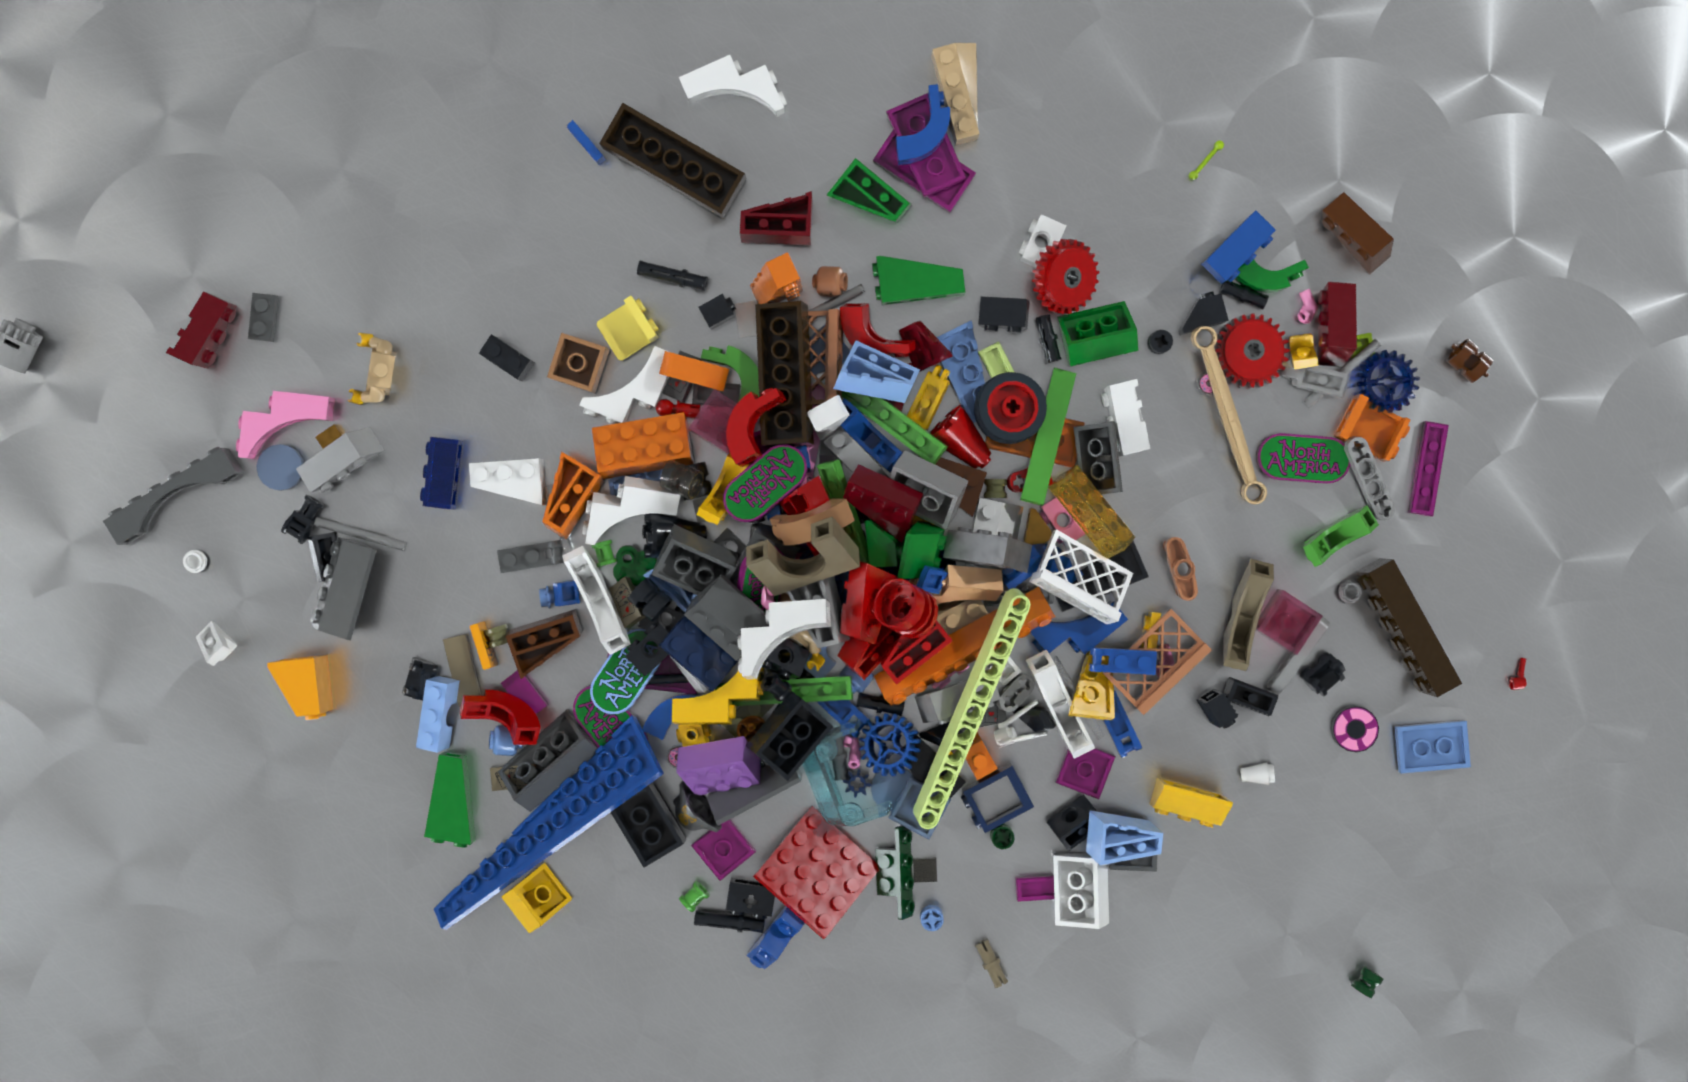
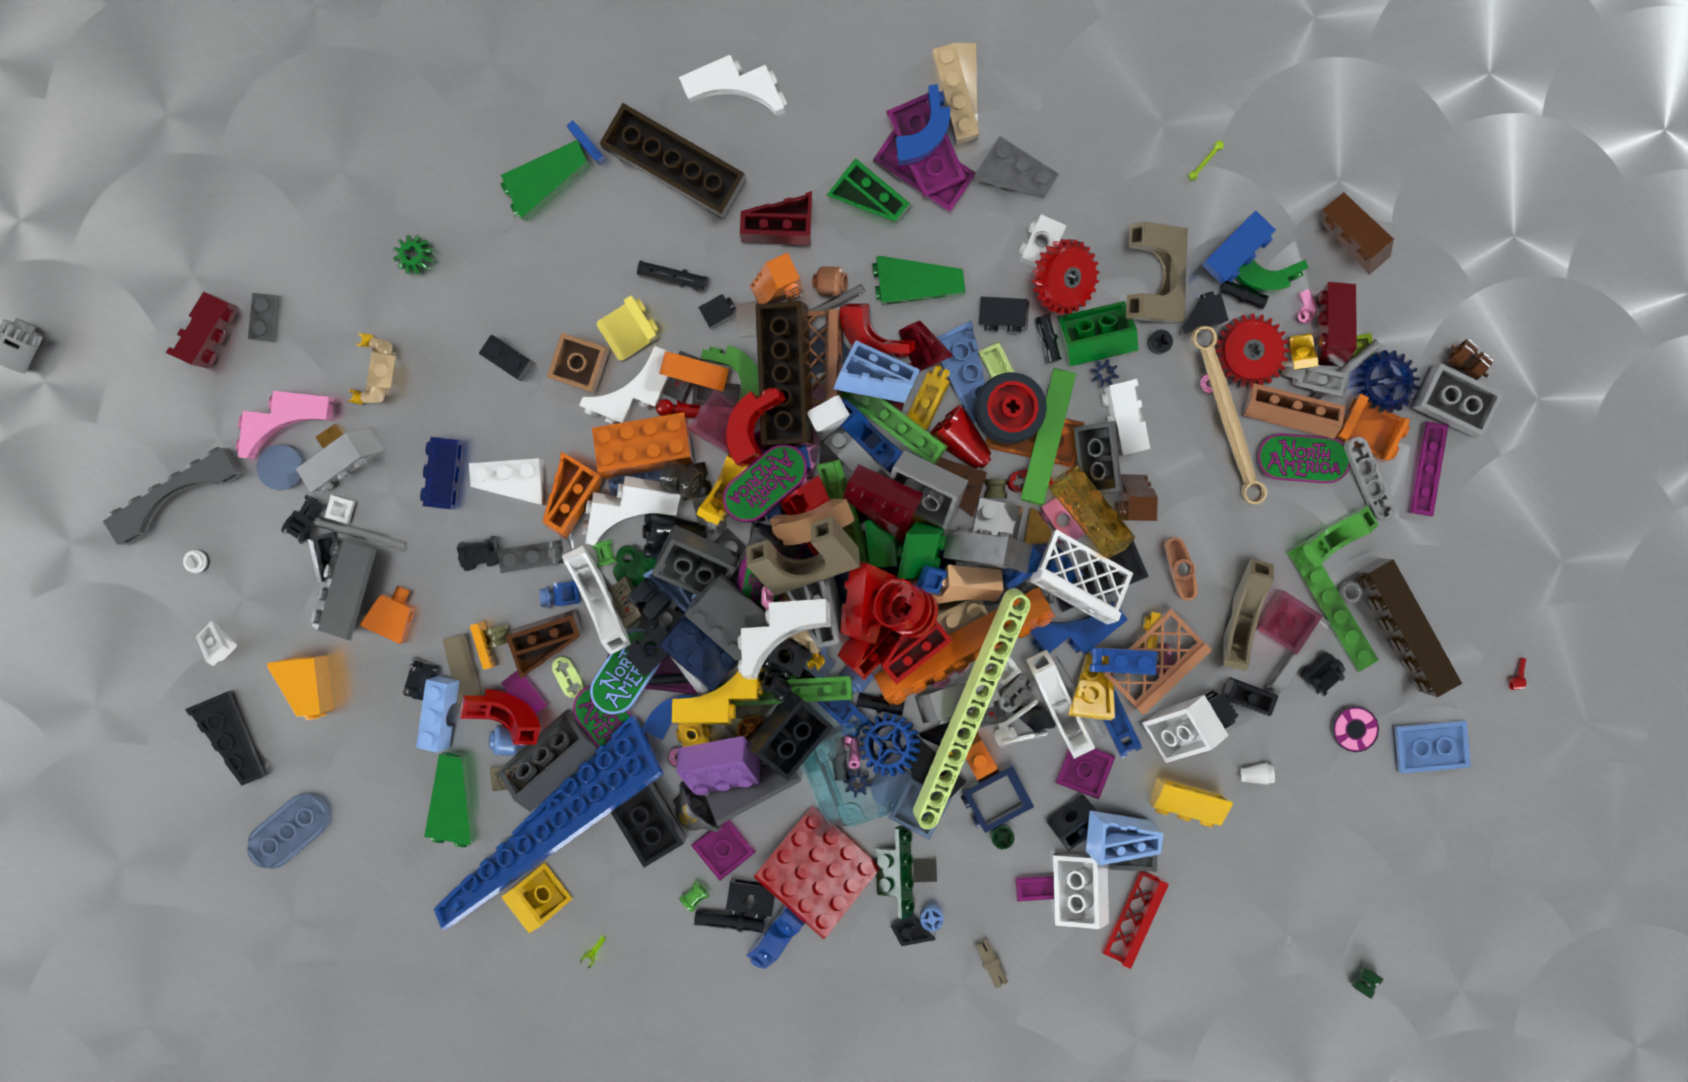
(228, 735): none -> black wing
(288, 831): none -> sand blue tile
(340, 509): none -> white plate
(391, 616): none -> orange torso
(412, 246): none -> green gear
(478, 553): none -> black piece
(543, 178): none -> green slope
(563, 679): none -> yellowish green beam
(592, 953): none -> clear neon green hand
(715, 529): none -> white plate
(911, 932): none -> black piece
(1015, 170): none -> flat silver wedge
(1109, 370): none -> dark blue gear
(1137, 499): none -> reddish brown wedge
(1143, 922): none -> red fence
(1170, 247): none -> dark tan arch
(1185, 729): none -> white brick
(1294, 411): none -> nougat brick
(1333, 609): none -> bright green plate
(1458, 400): none -> light grey brick

